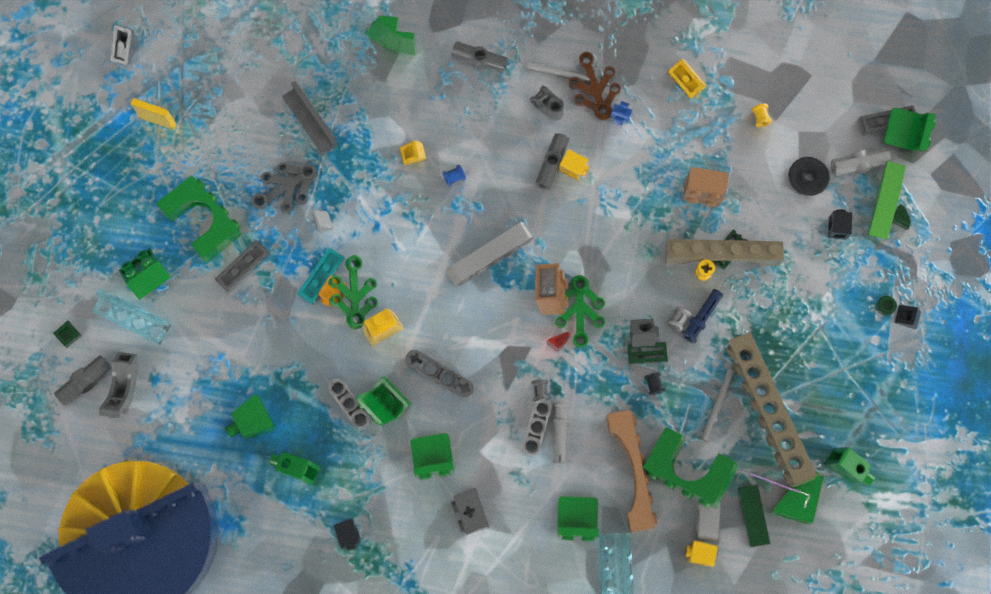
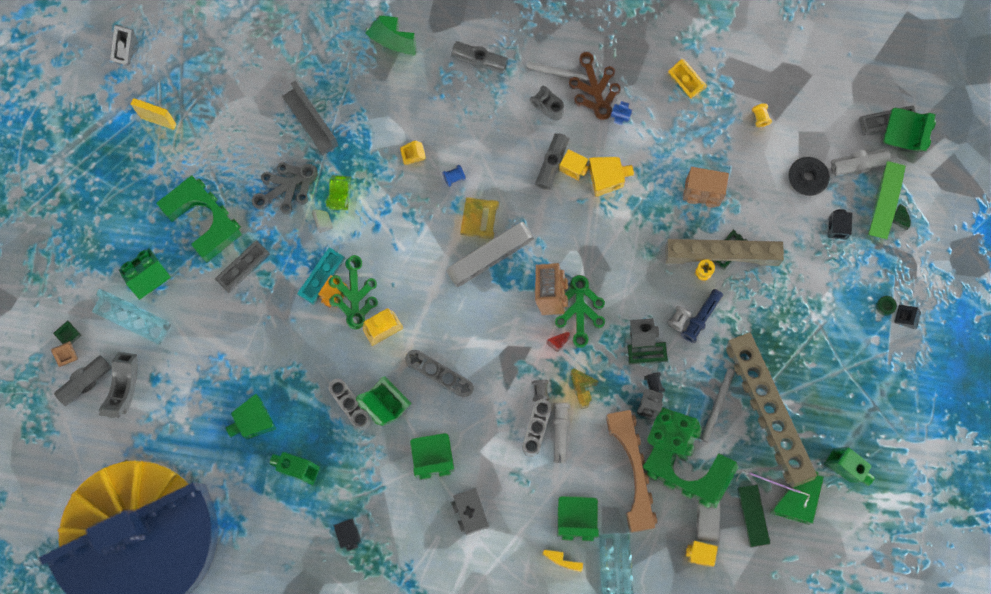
(64, 354): none -> medium nougat tile
(339, 192): none -> clear neon green brick
(473, 218): none -> clear yellow plate
(557, 558): none -> yellow slope
(581, 382): none -> clear yellow slope
(608, 174): none -> yellow torso
(650, 404): none -> dark grey slope
(675, 433): none -> green bracket

